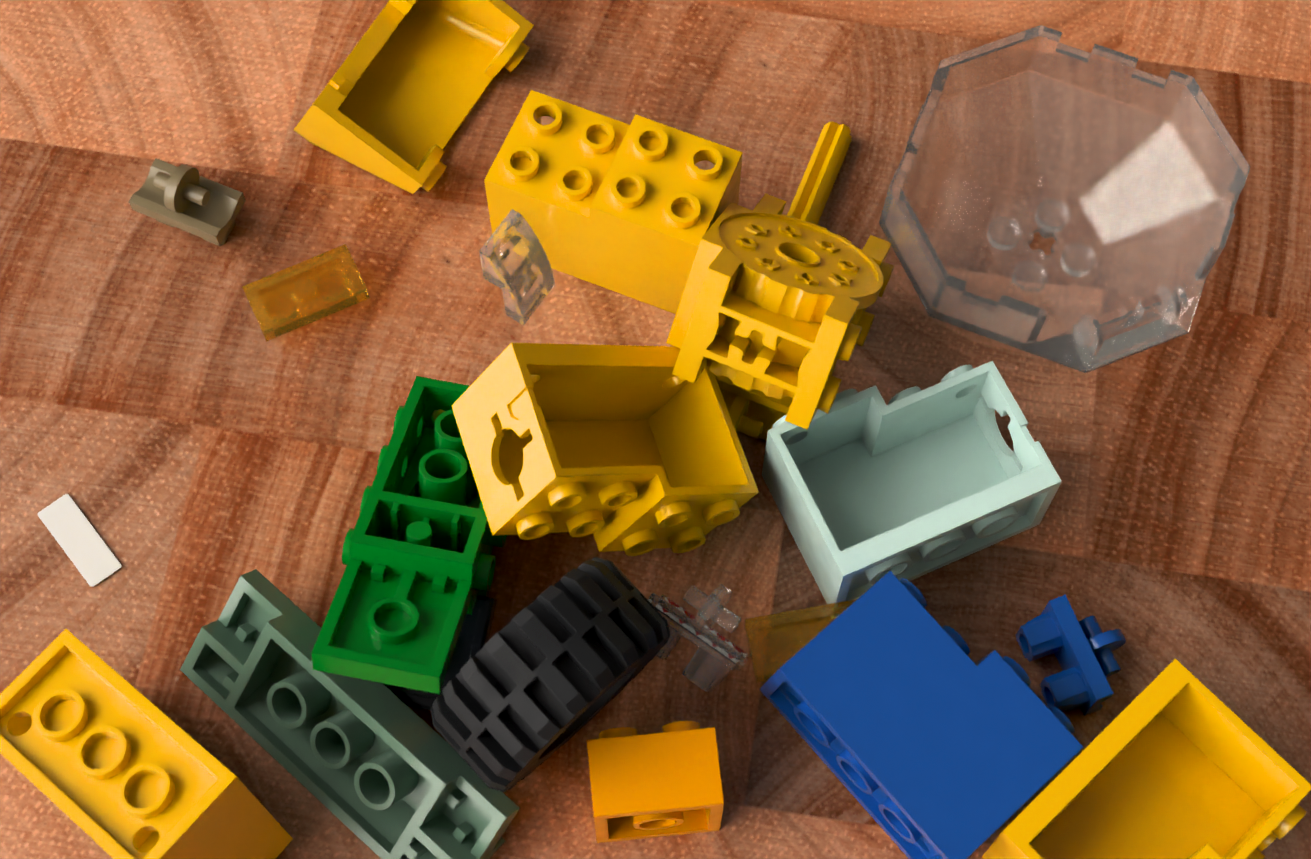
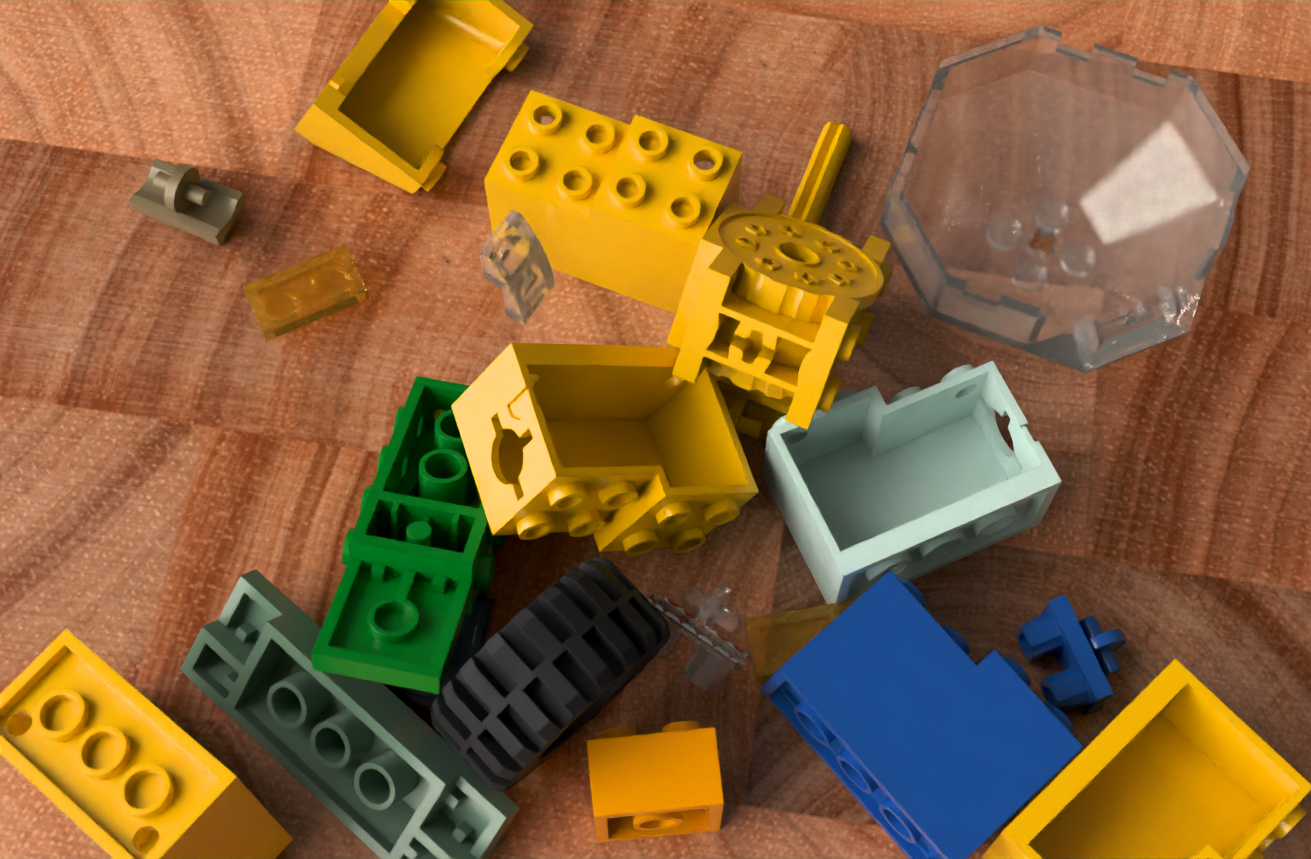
(79, 540): white sticker -> none

